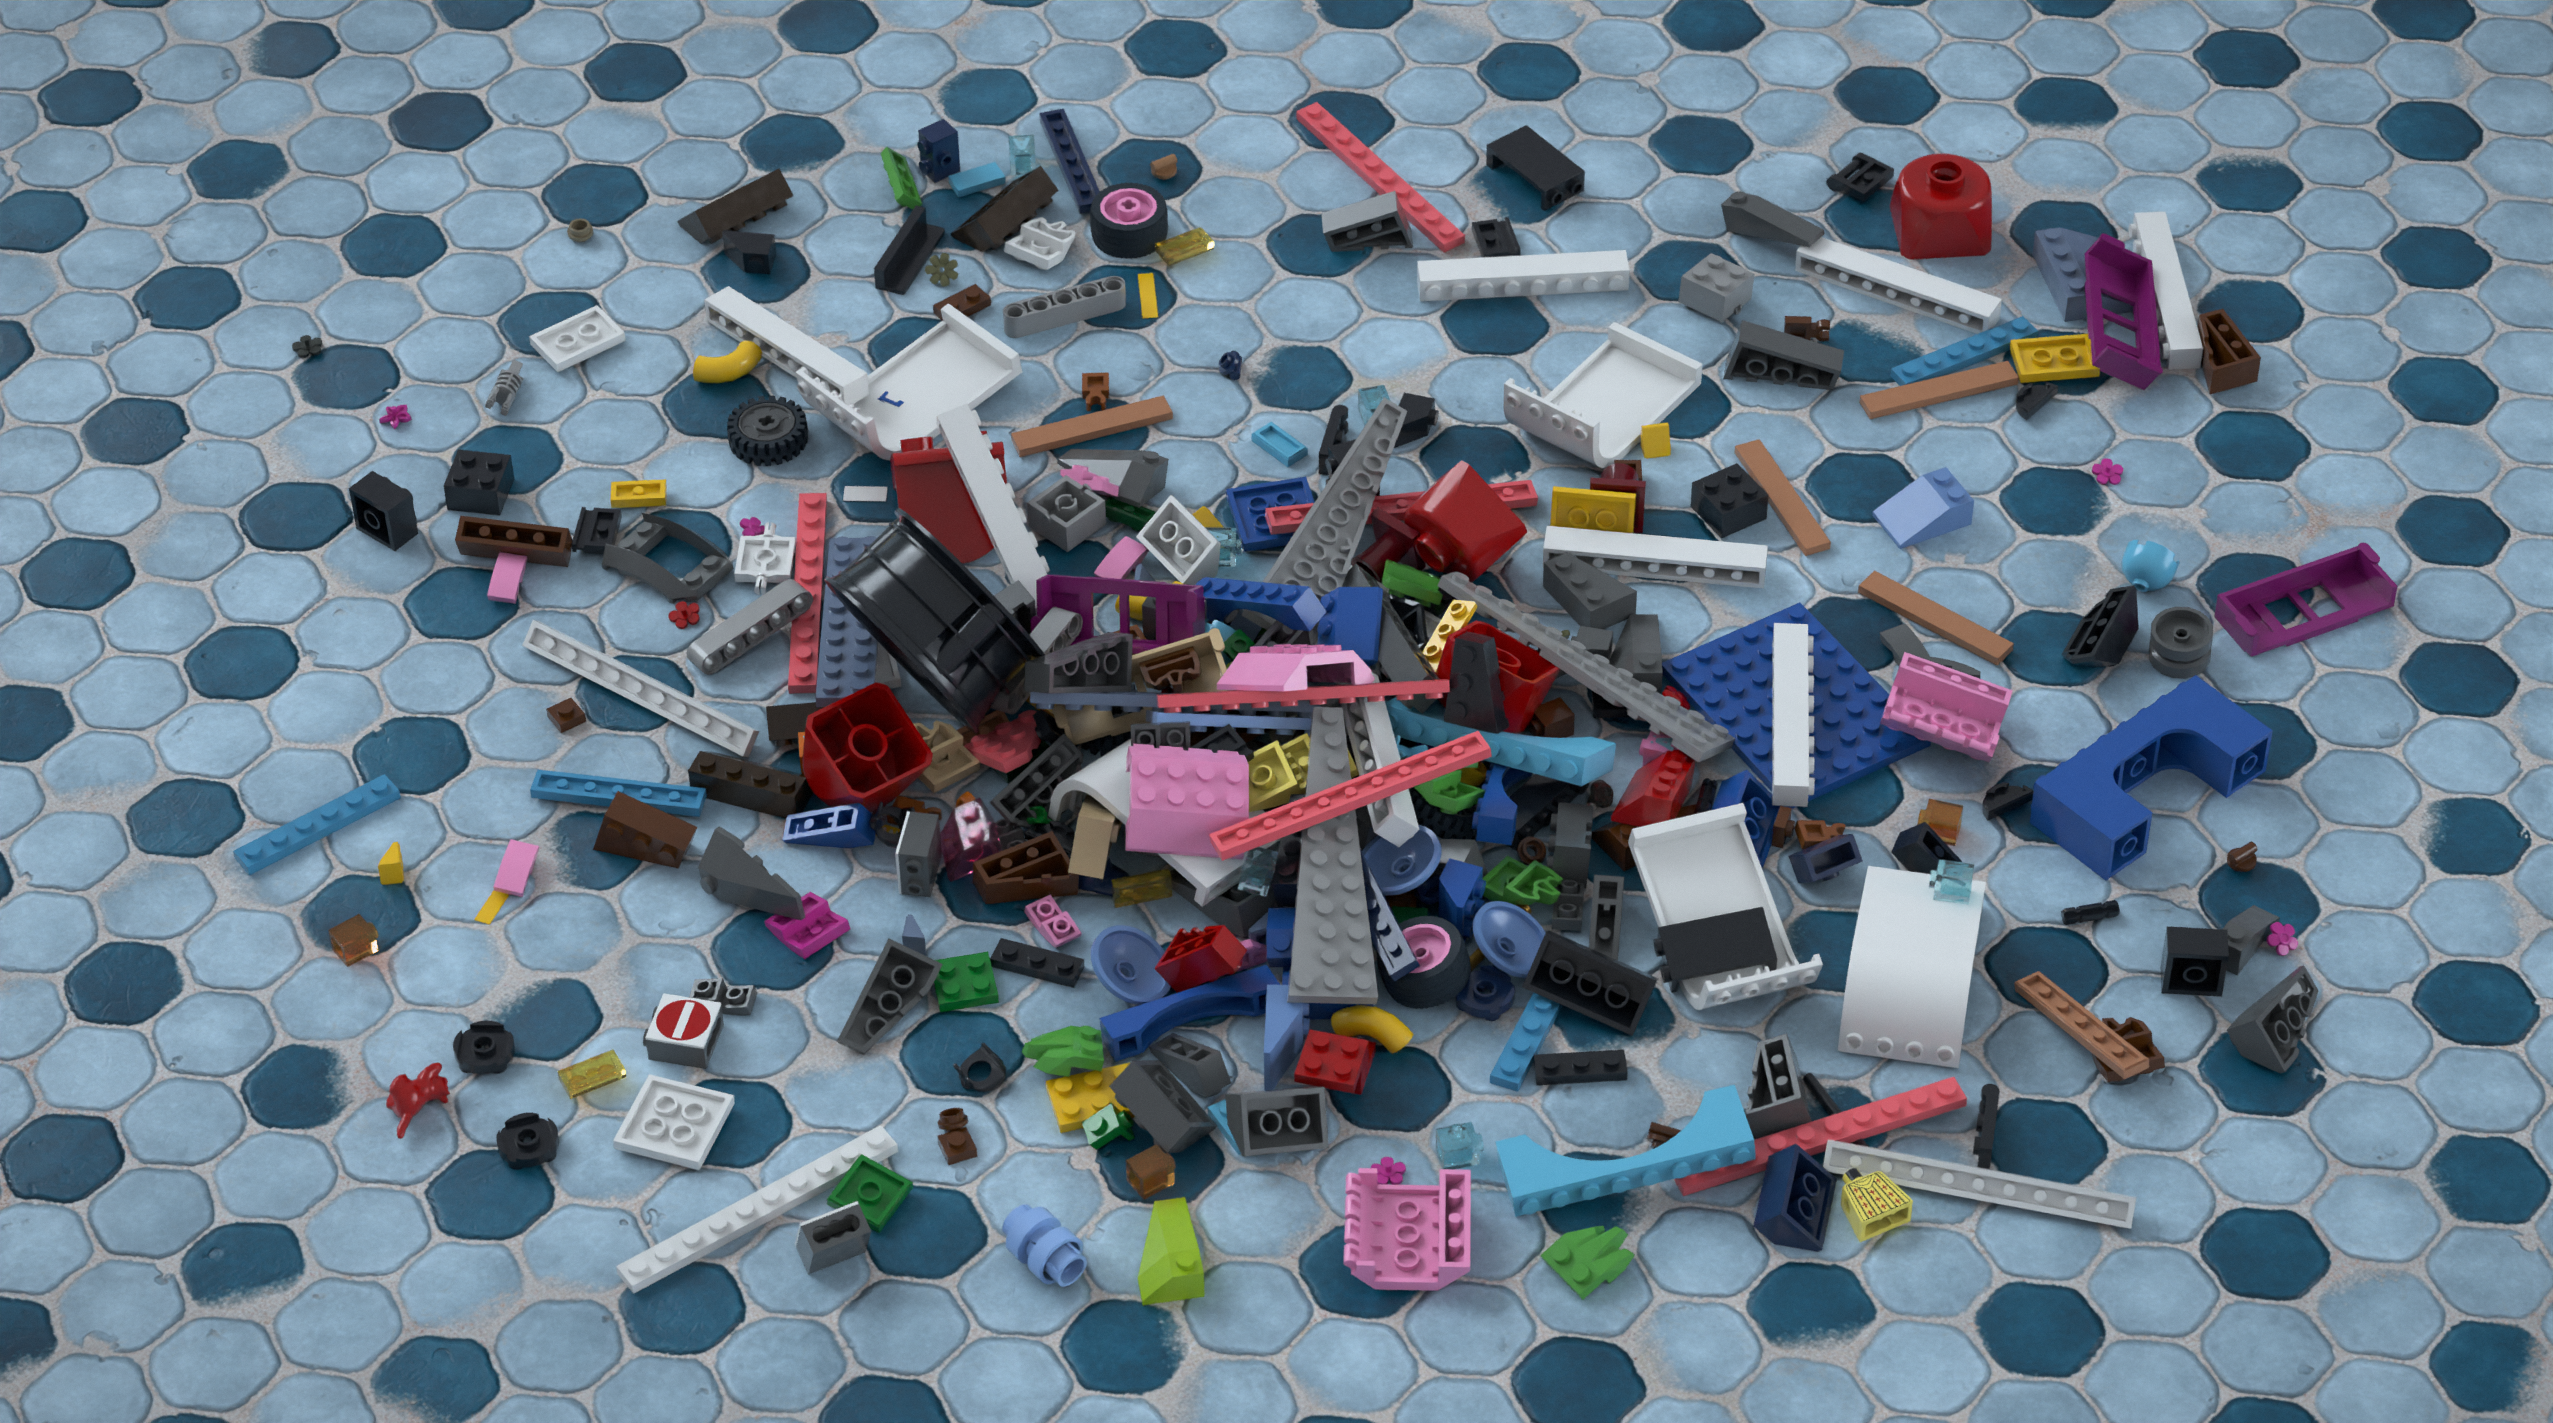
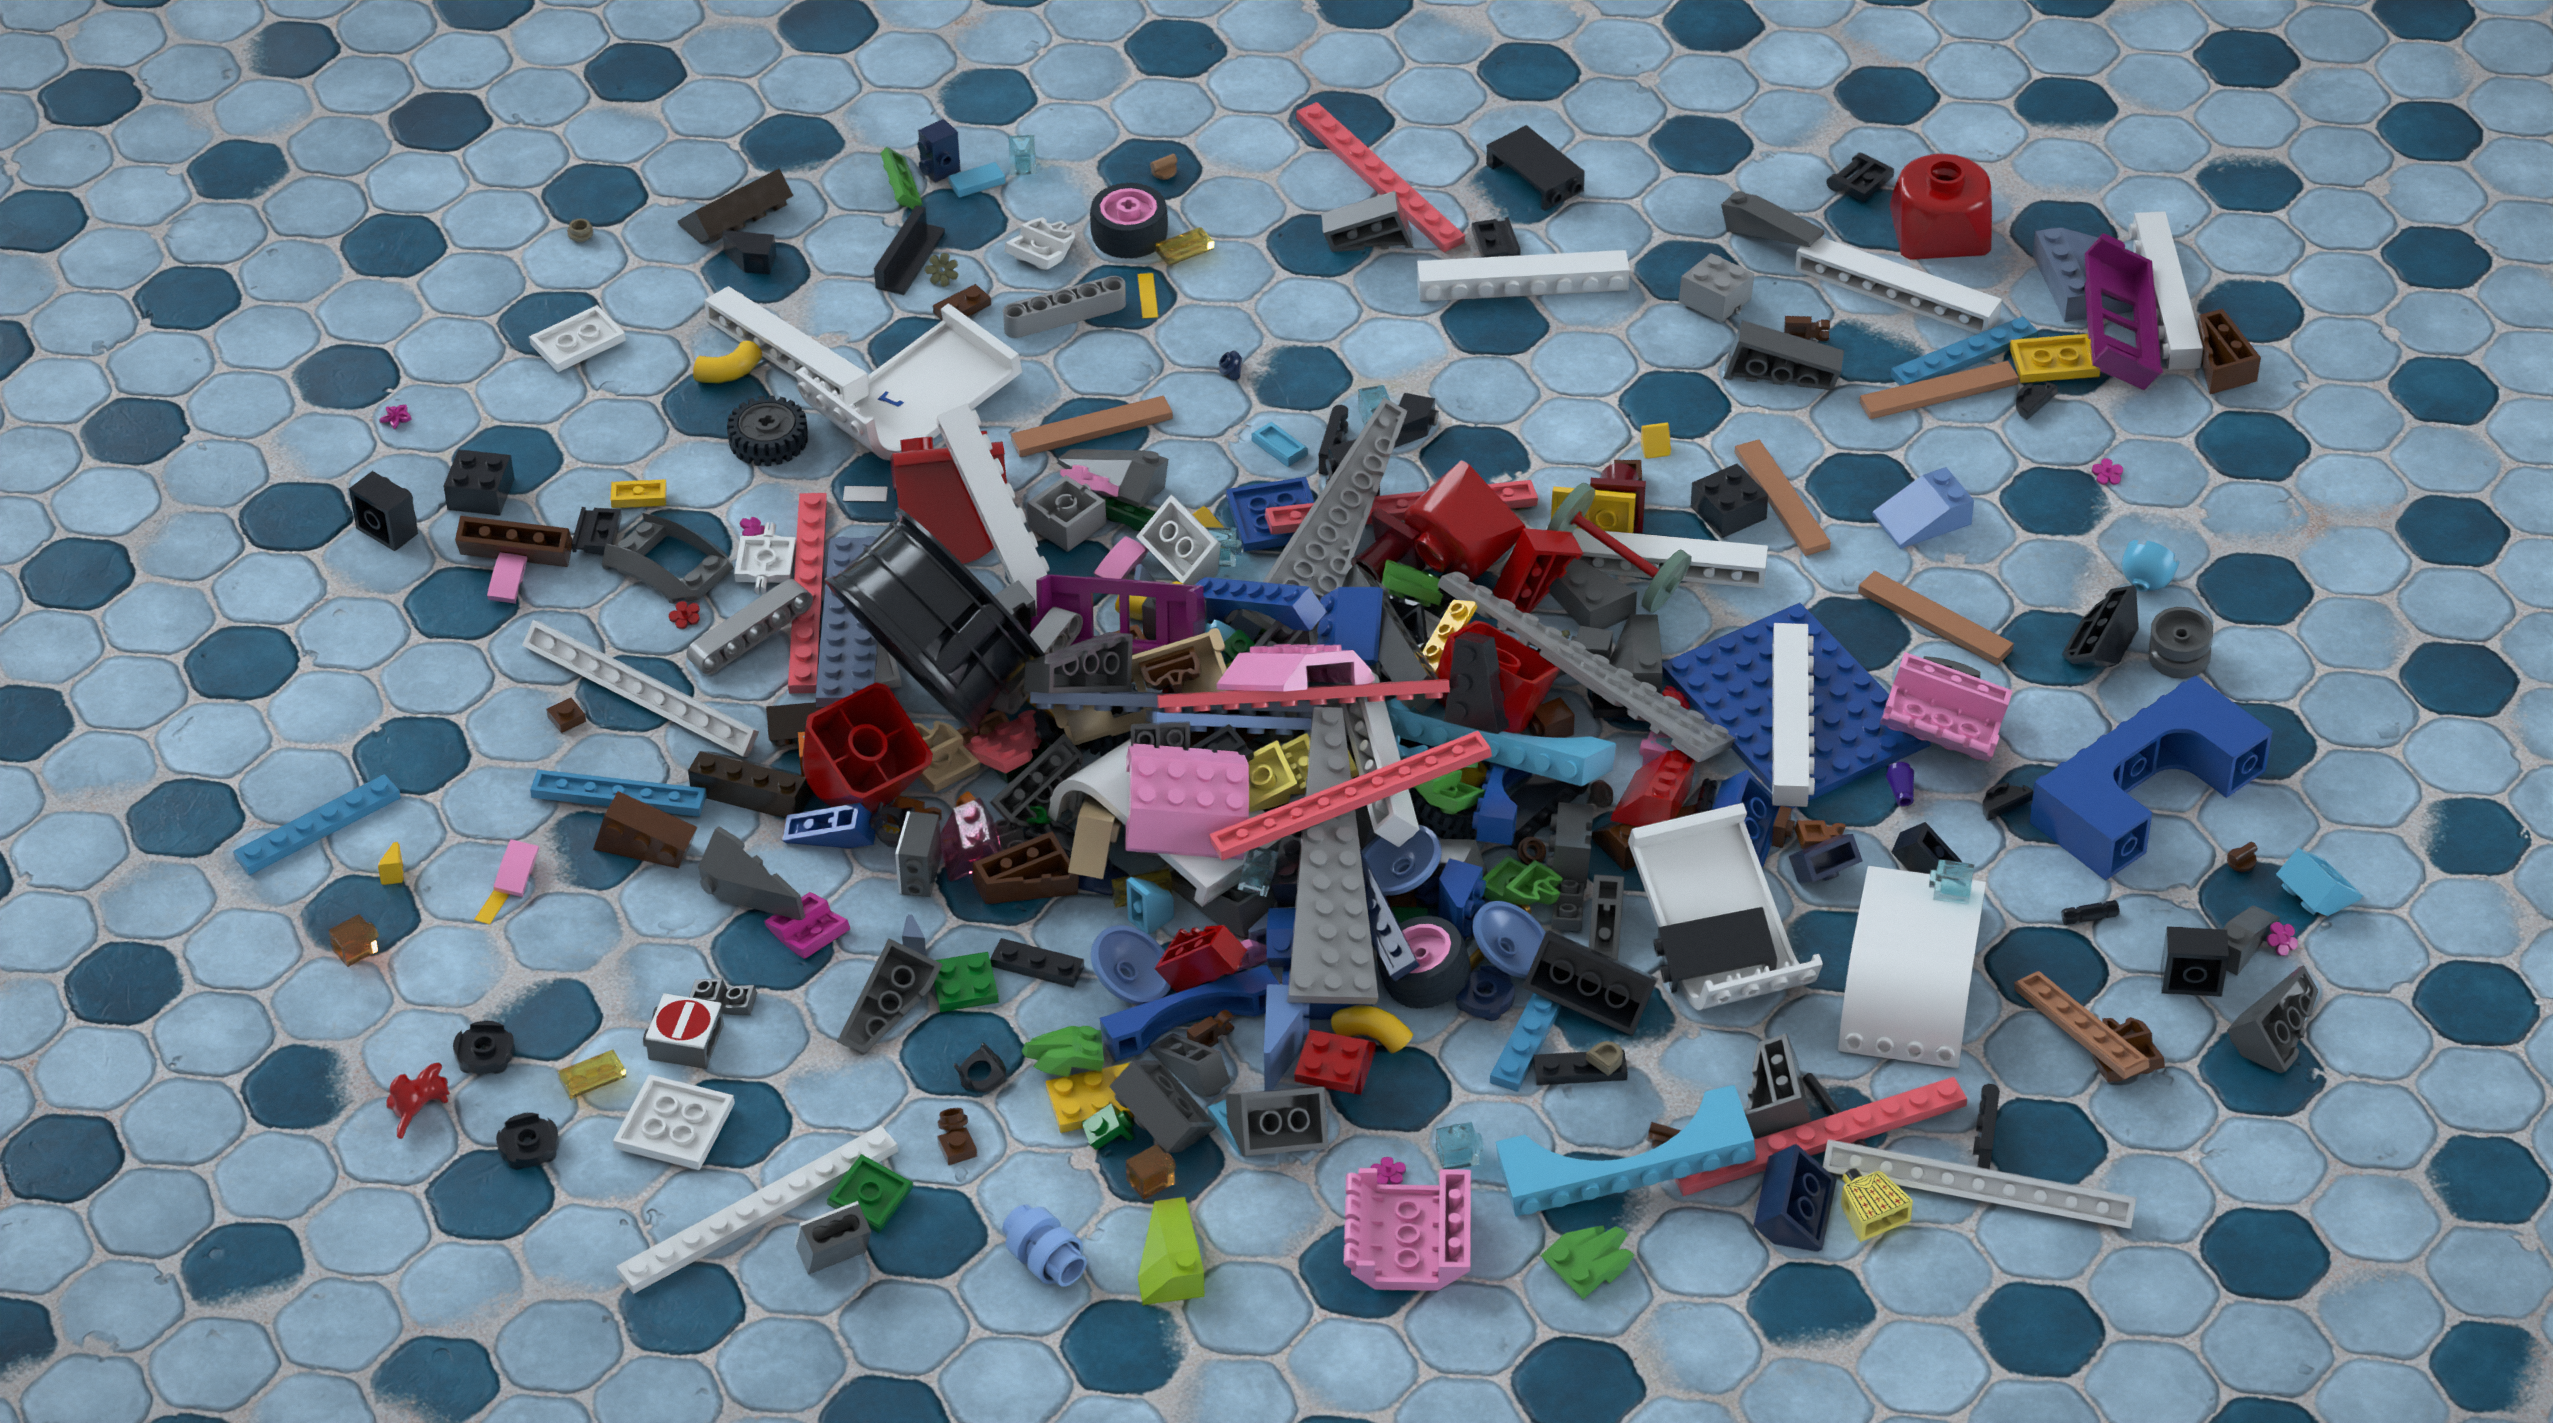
(307, 346): pearl dark grey plant -> none
(506, 387): light grey hinge -> none
(1006, 211): dark brown slope -> none
(1051, 922): bright pink slope -> none
(1070, 158): dark blue plate -> none
(1095, 389): dark orange plate -> none
(1148, 905): none -> medium azure slope
(1210, 1029): none -> reddish brown plate
(1534, 565): none -> red wedge
(1605, 1056): none -> dark tan tile
(1607, 397): white panel -> none
(1665, 579): none -> sand green piece
(1901, 640): dark grey slope -> none
(1901, 781): none -> dark purple cone
(1944, 819): clear orange brick -> none
(2317, 883): none -> medium azure slope
(2348, 577): magenta piece -> none

